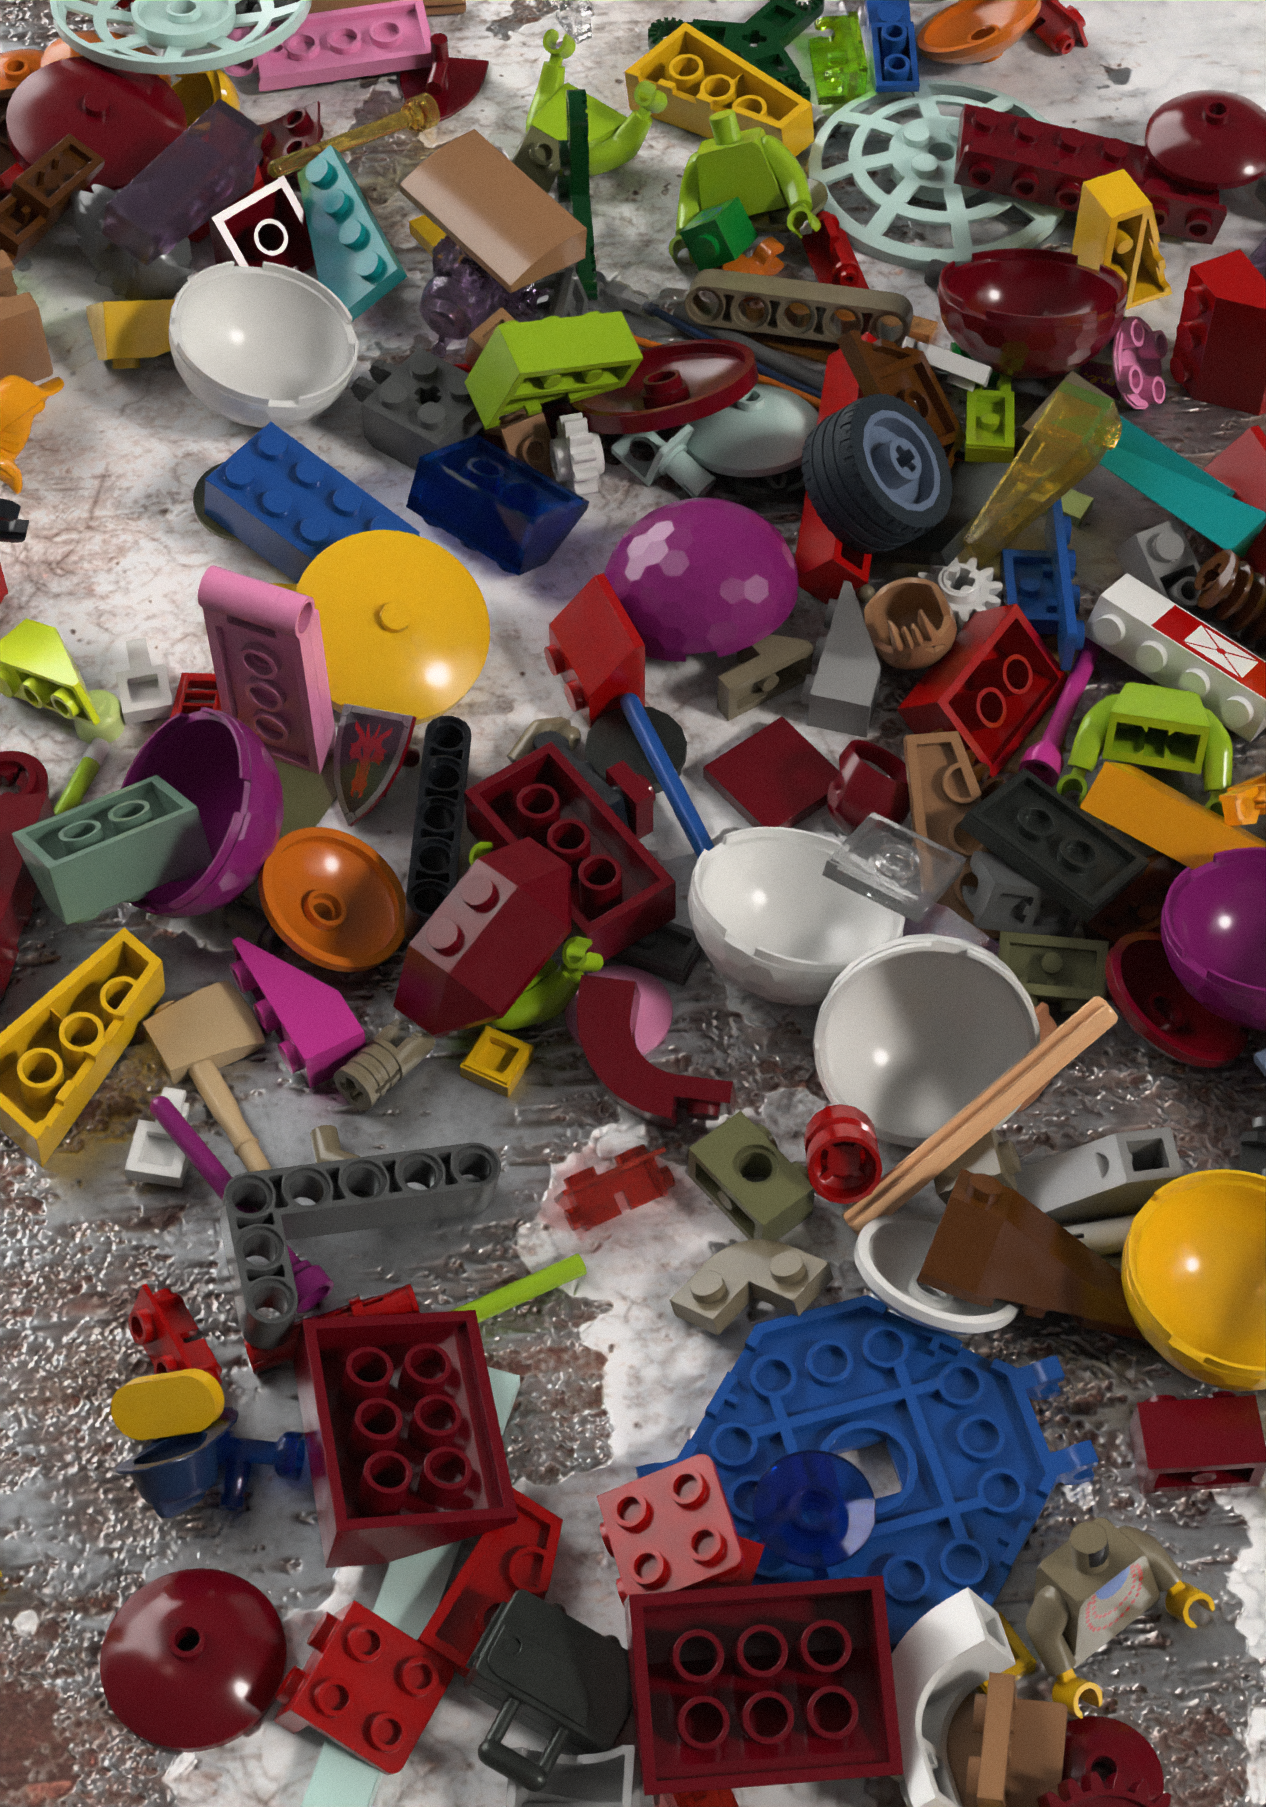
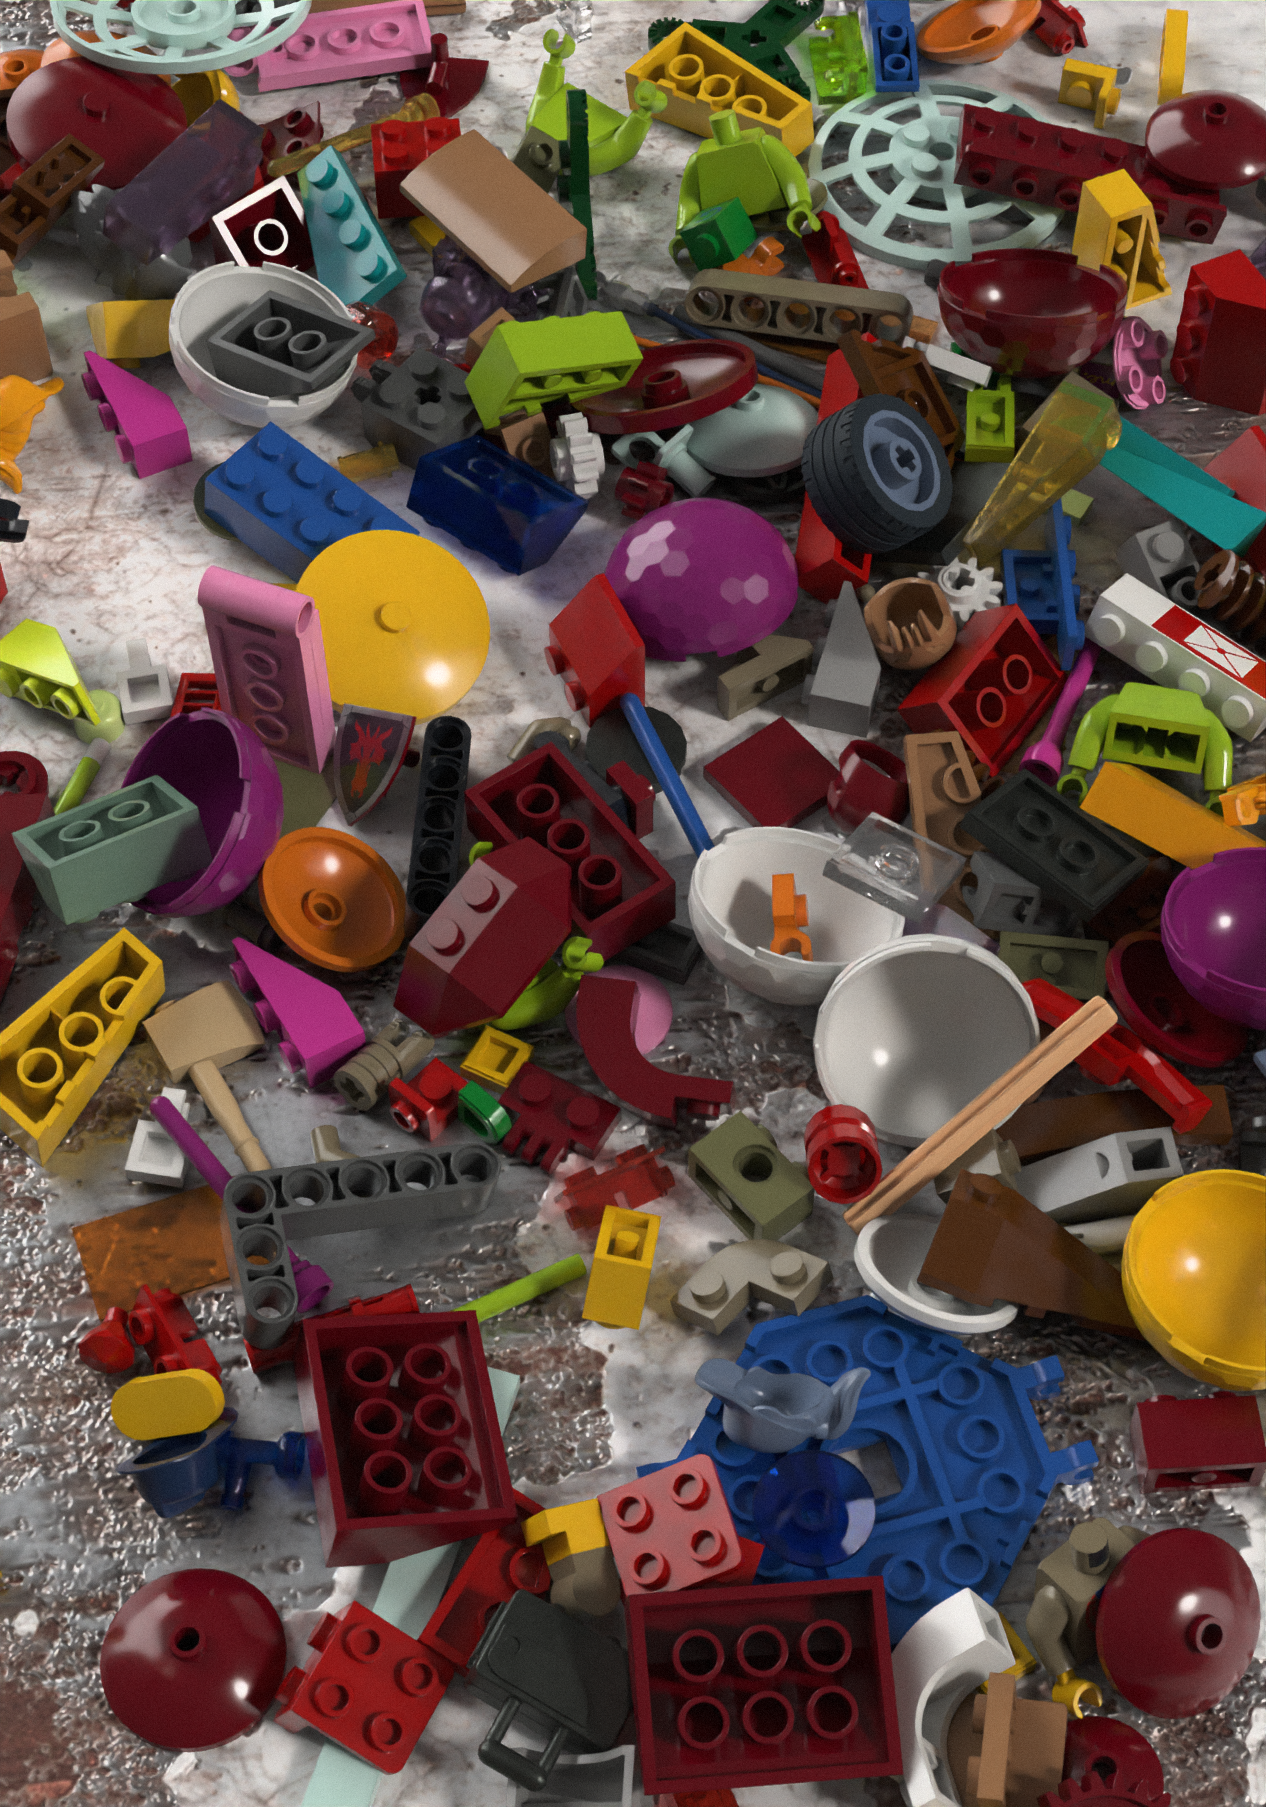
(108, 1345): none -> red rock
(143, 418): none -> dark pink slope
(157, 1244): none -> clear orange window
(284, 346): none -> dark grey slope
(370, 463): none -> clear yellow pin
(385, 331): none -> clear red head
(397, 151): none -> red brick
(427, 1100): none -> red bracket
(482, 1113): none -> green tile
(555, 1118): none -> dark red hinge
(577, 1558): none -> leg
(621, 1268): none -> yellow slope
(643, 490): none -> dark red gear
(780, 1410): none -> sand blue hair
(789, 914): none -> orange plate
(1069, 1122): none -> reddish brown slope
(1090, 88): none -> yellow bracket
(1124, 1056): none -> red plate
(1156, 1616): none -> dark red dish
(1172, 55): none -> yellow beam

